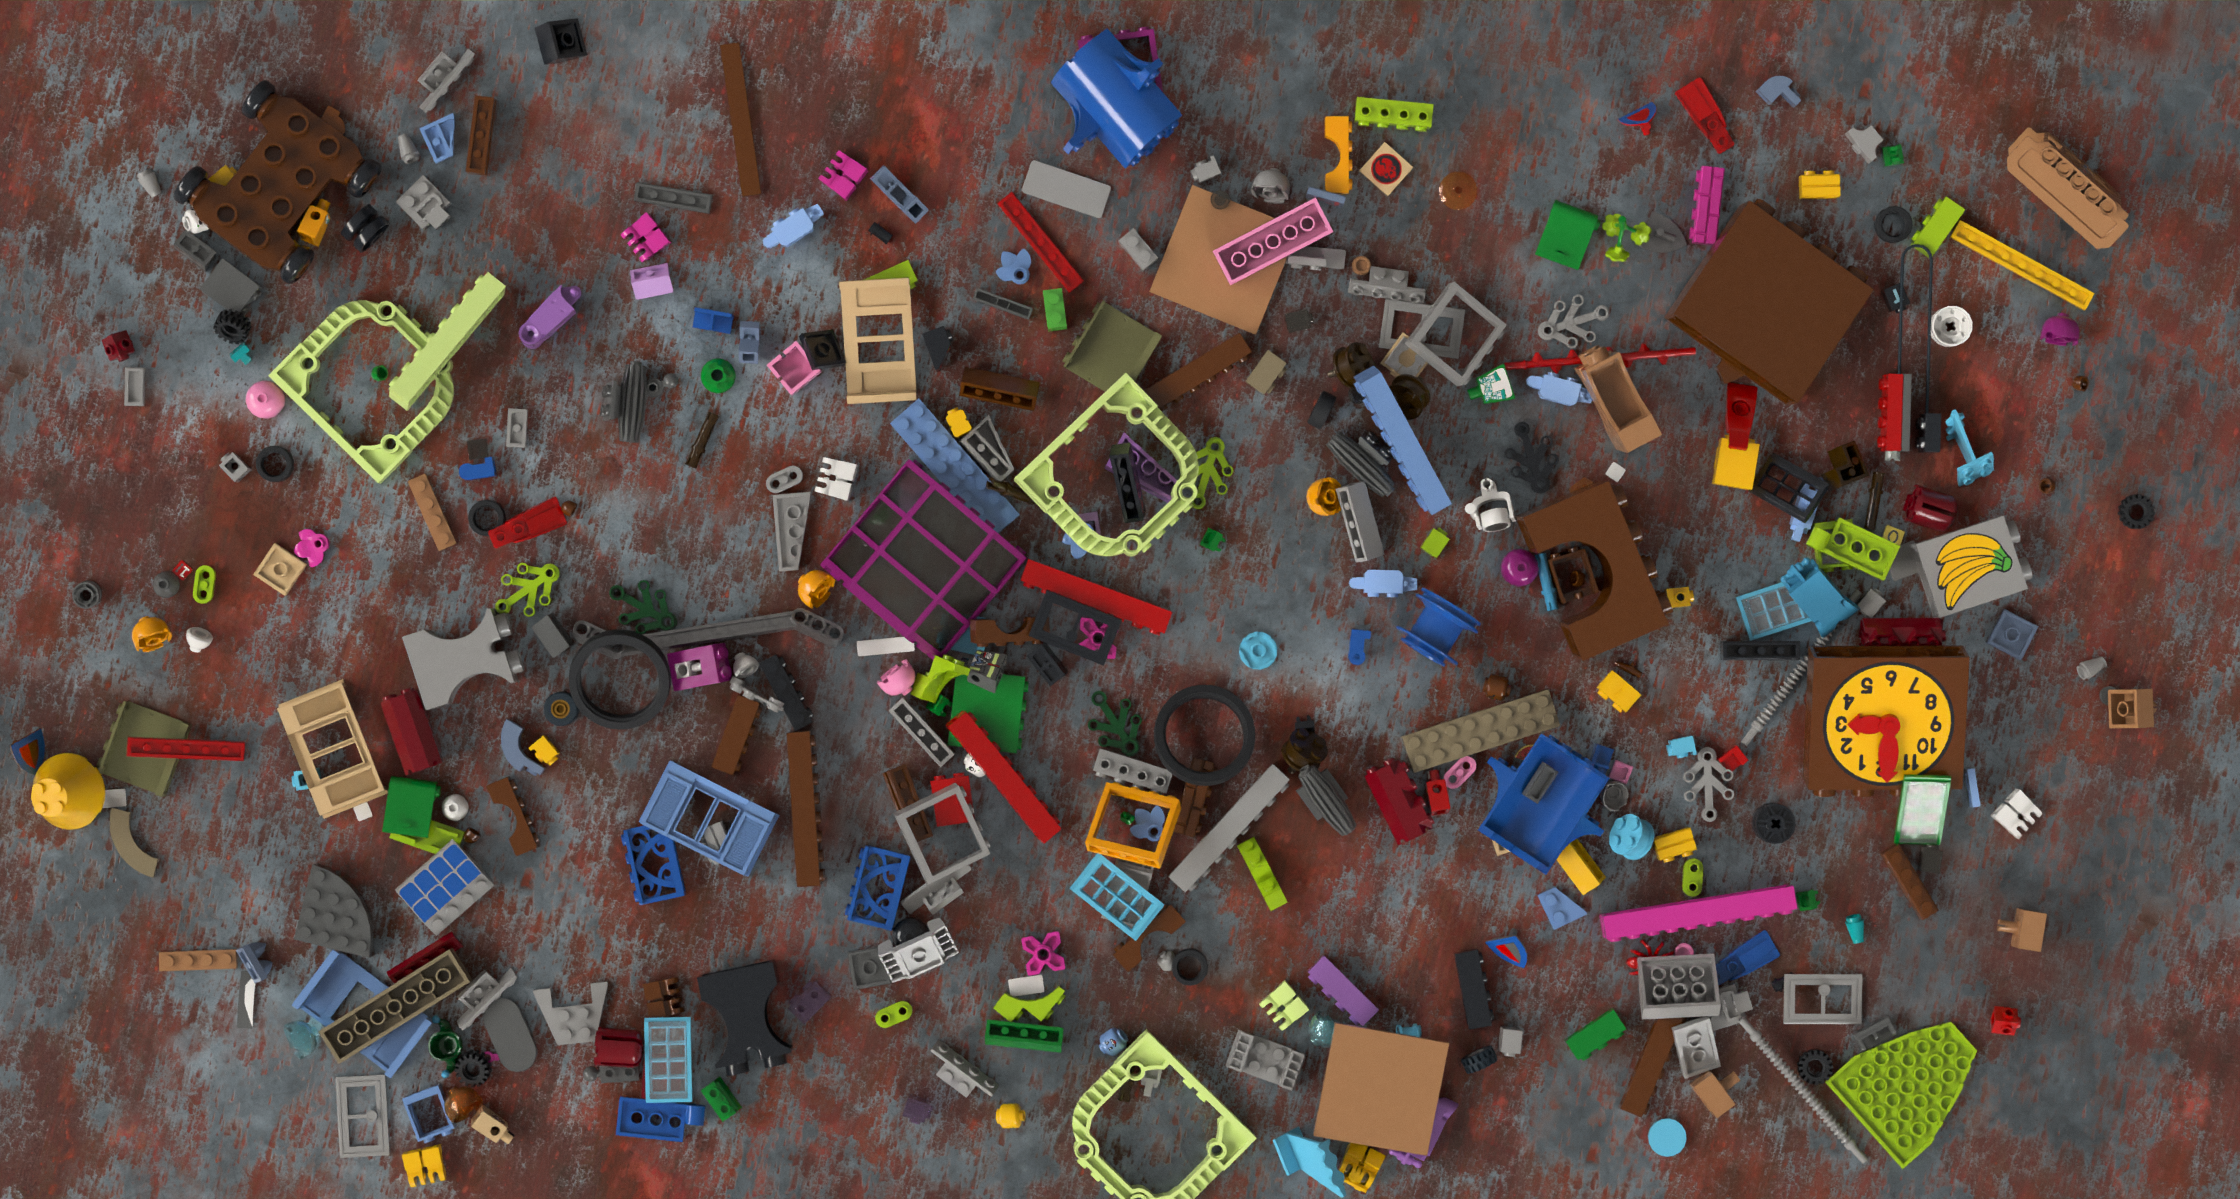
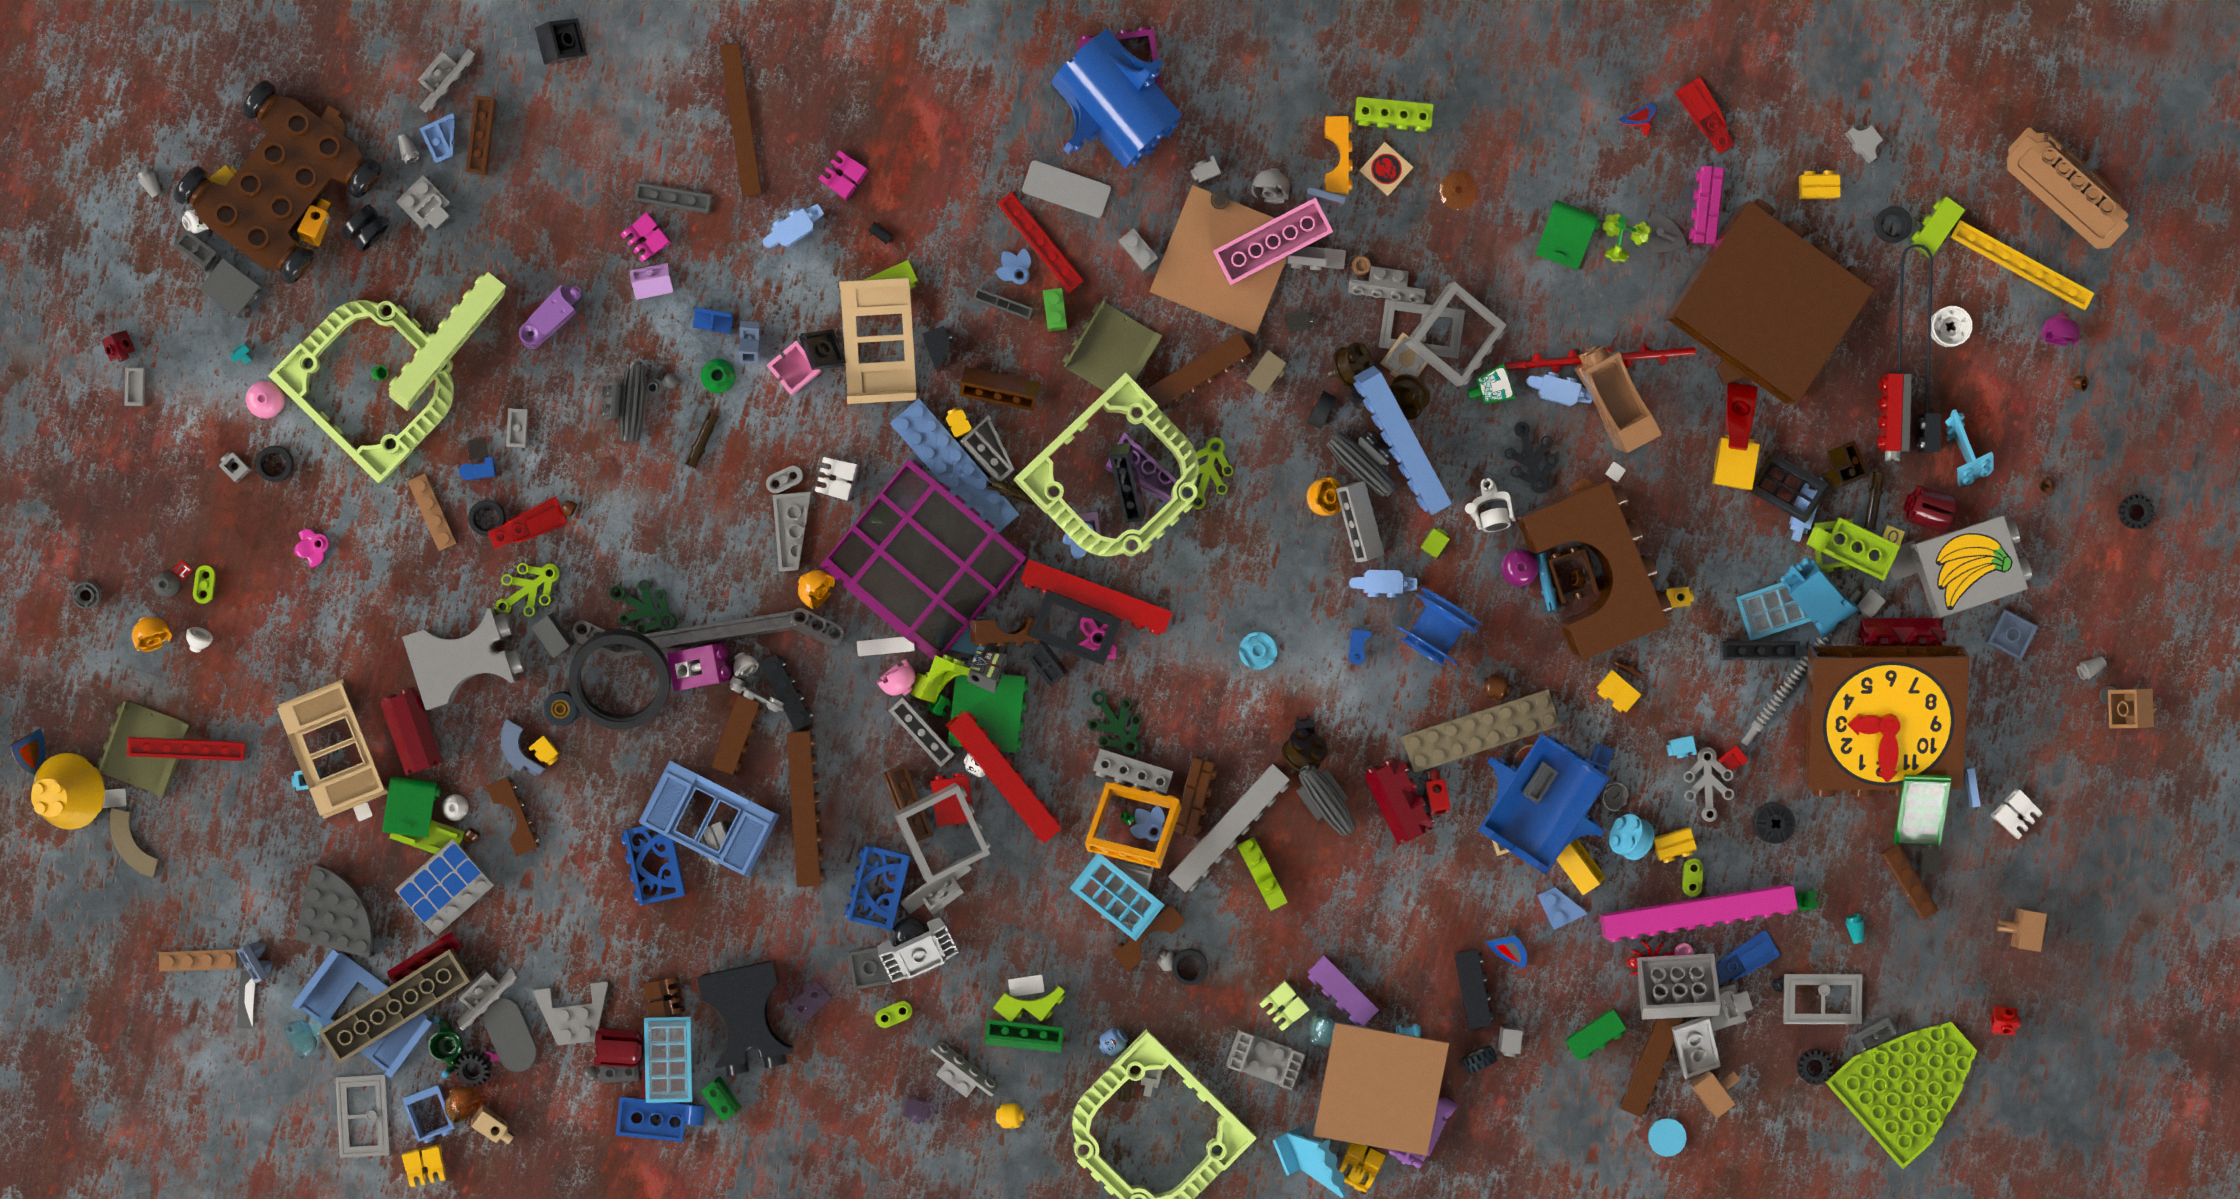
(232, 326): black tyre -> none
(280, 569): tan tile -> none
(899, 194): sand blue arch -> none
(1034, 947): dark pink plant -> none
(1204, 692): black tyre -> none
(1211, 540): green tile -> none
(1459, 772): bright pink plate -> none
(1569, 323): light grey plant -> none
(1620, 772): bright pink tile -> none
(1755, 1036): light grey hose -> none
(1778, 86): sand blue brick -> none
(1892, 155): green tile -> none
(1892, 298): black brick -> none

